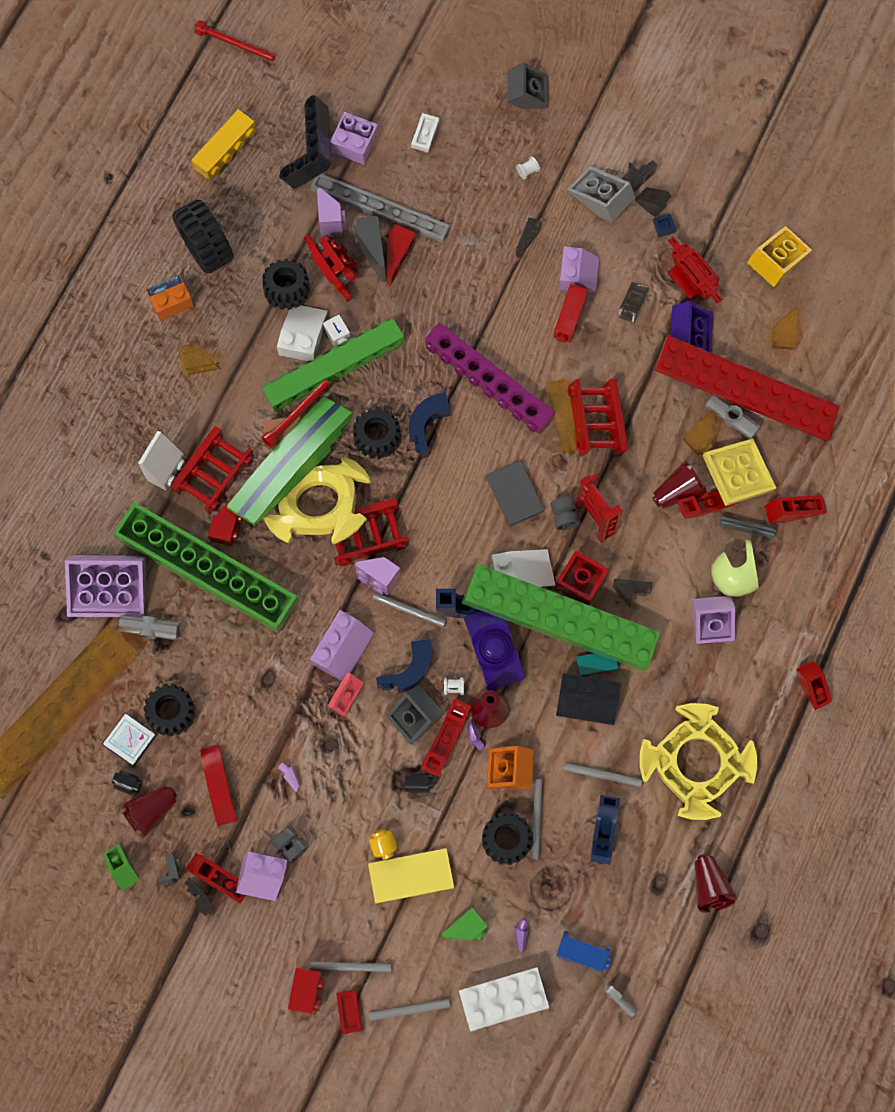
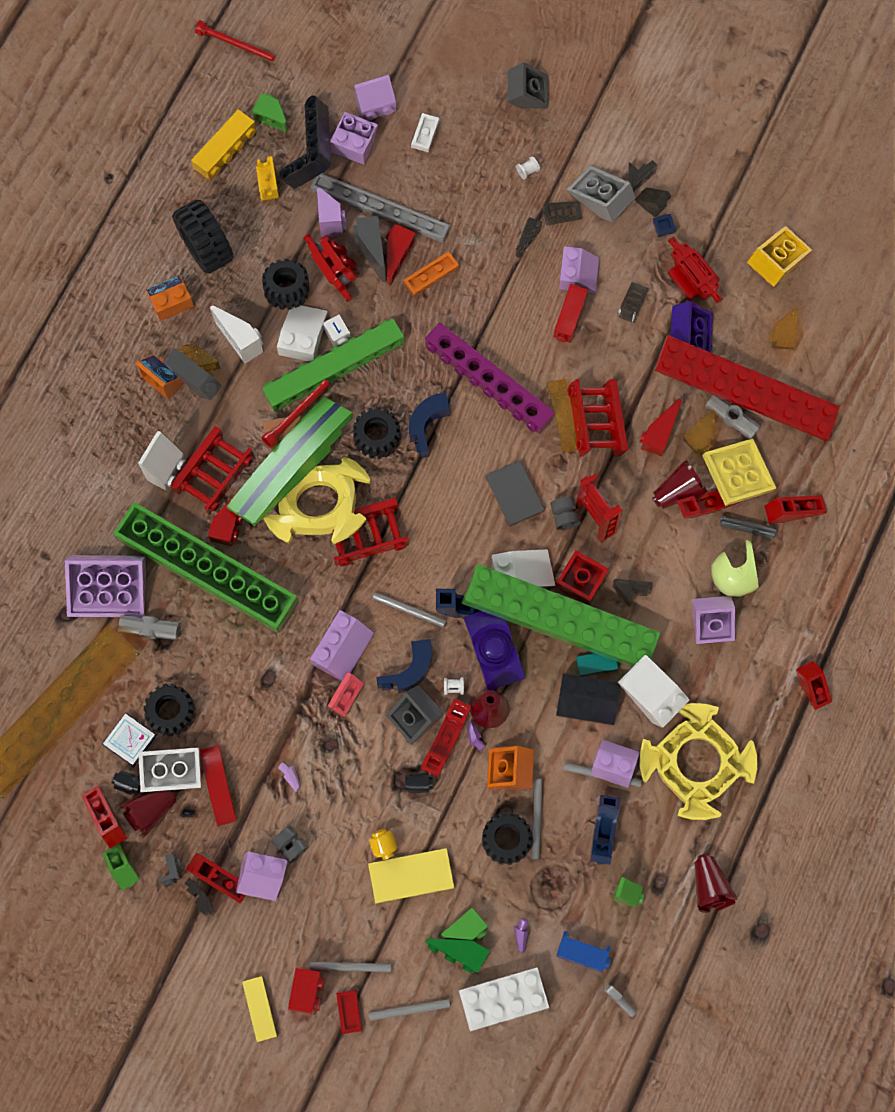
(104, 817): none -> red slope
(159, 376): none -> slope
(170, 769): none -> white slope
(192, 375): none -> dark grey slope
(239, 333): none -> white slope
(259, 1009): none -> light yellow tile
(267, 179): none -> yellow hinge
(269, 112): none -> bright green slope
(375, 98): none -> lavender slope
(379, 573): lavender slope -> none
(431, 273): none -> orange plate
(463, 951): none -> green slope
(551, 220): none -> clear smoke slope
(615, 763): none -> lavender slope
(628, 893): none -> bright green slope
(653, 691): none -> white slope
(659, 431): none -> red slope

